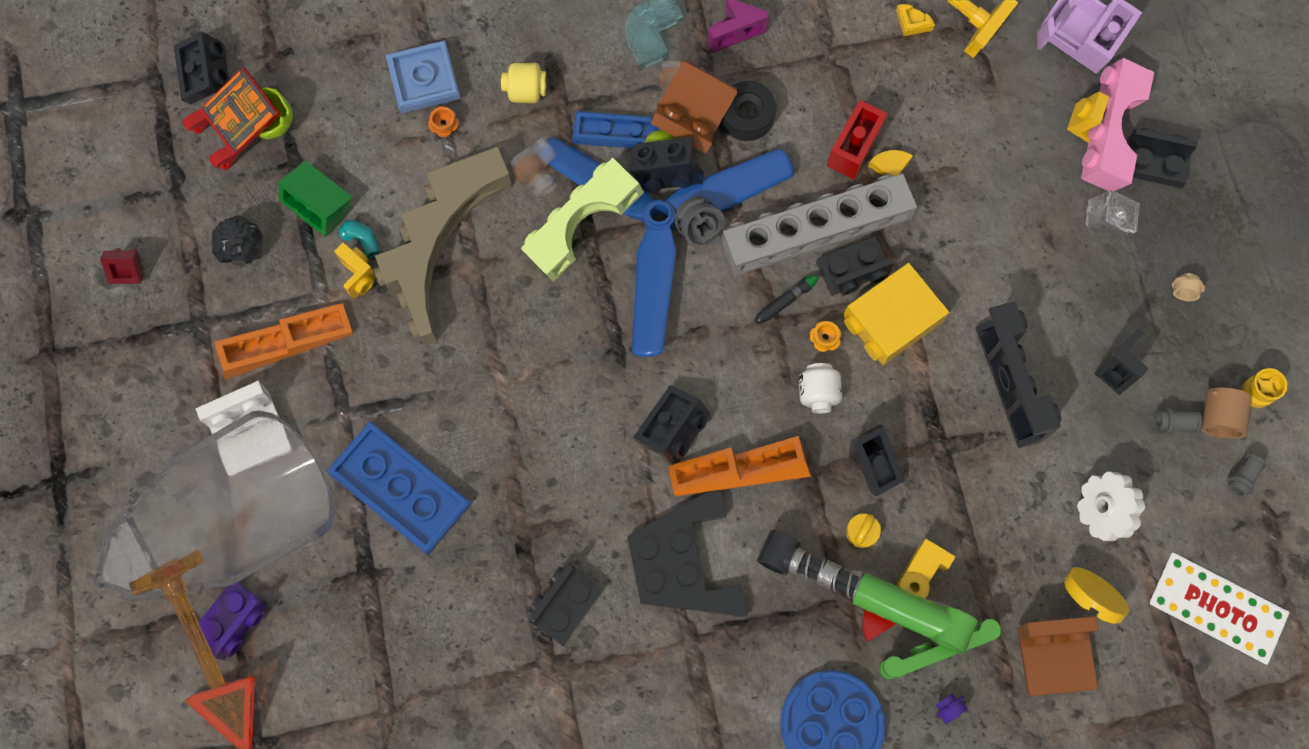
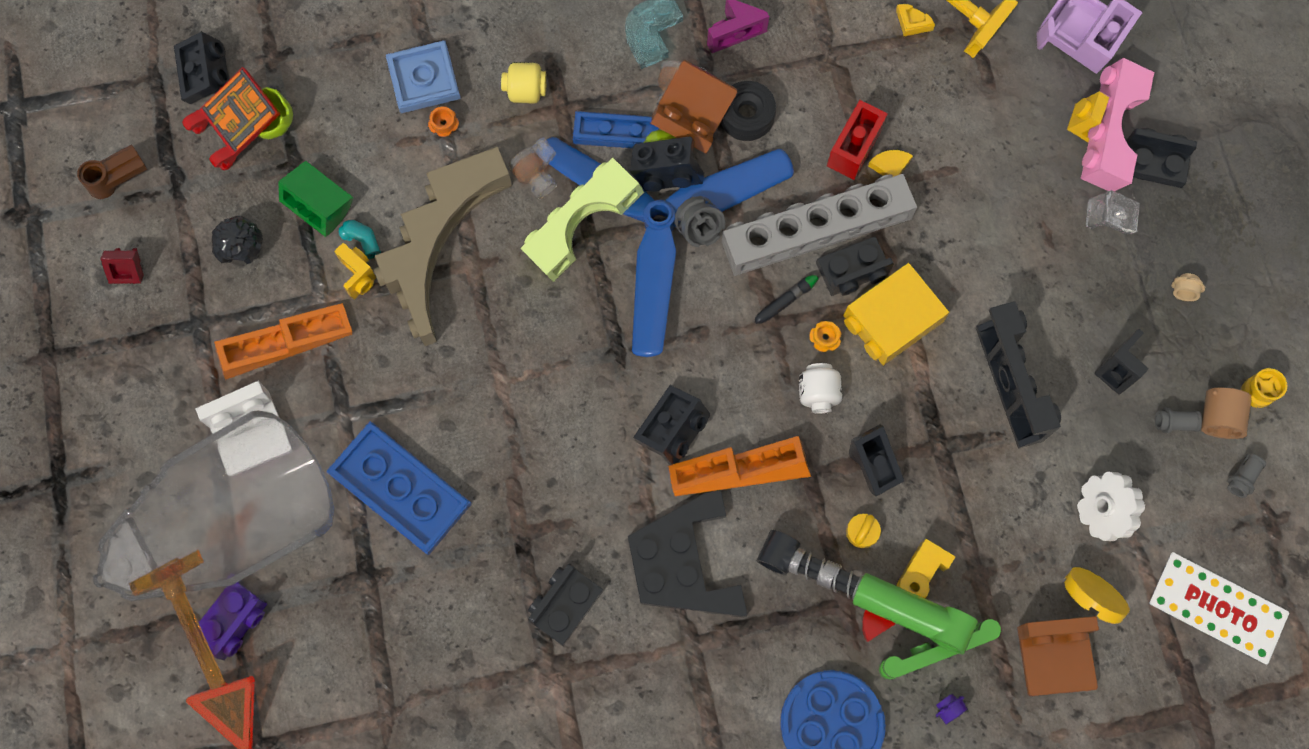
(112, 170): none -> reddish brown piece

